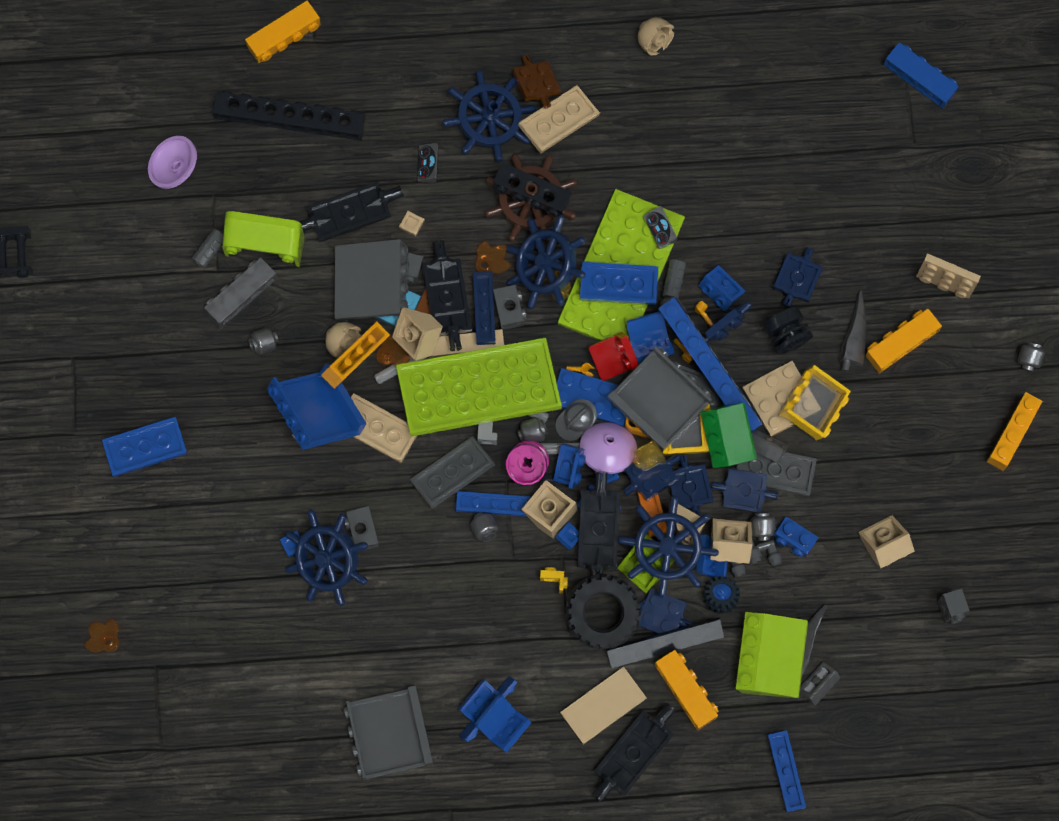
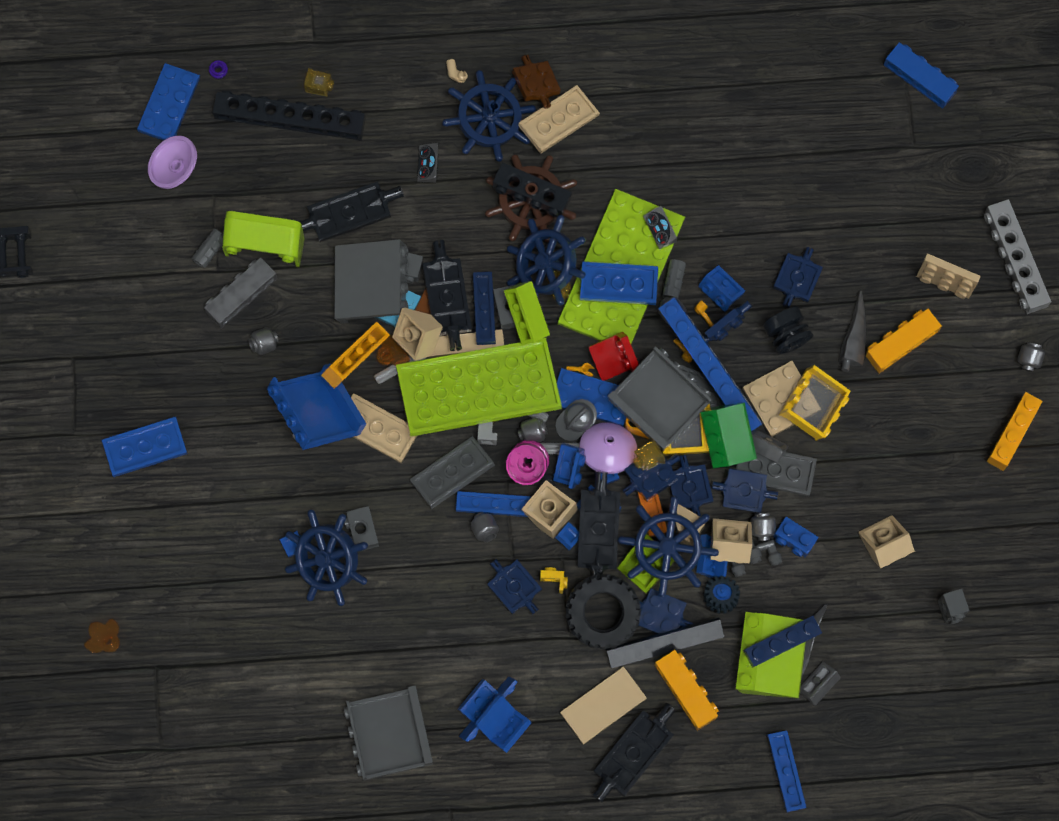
(168, 102): none -> blue plate
(218, 64): none -> dark purple plate
(283, 31): light orange brick -> none
(318, 82): none -> clear yellow window
(341, 337): tan cylinder -> none
(411, 223): tan tile -> none
(454, 74): none -> tan arm
(493, 257): clear orange plate -> none
(514, 586): none -> dark blue plate
(526, 312): none -> lime brick
(647, 333): blue bracket -> none
(655, 34): tan cylinder -> none
(782, 641): none -> dark blue plate
(1004, 212): none -> light grey brick

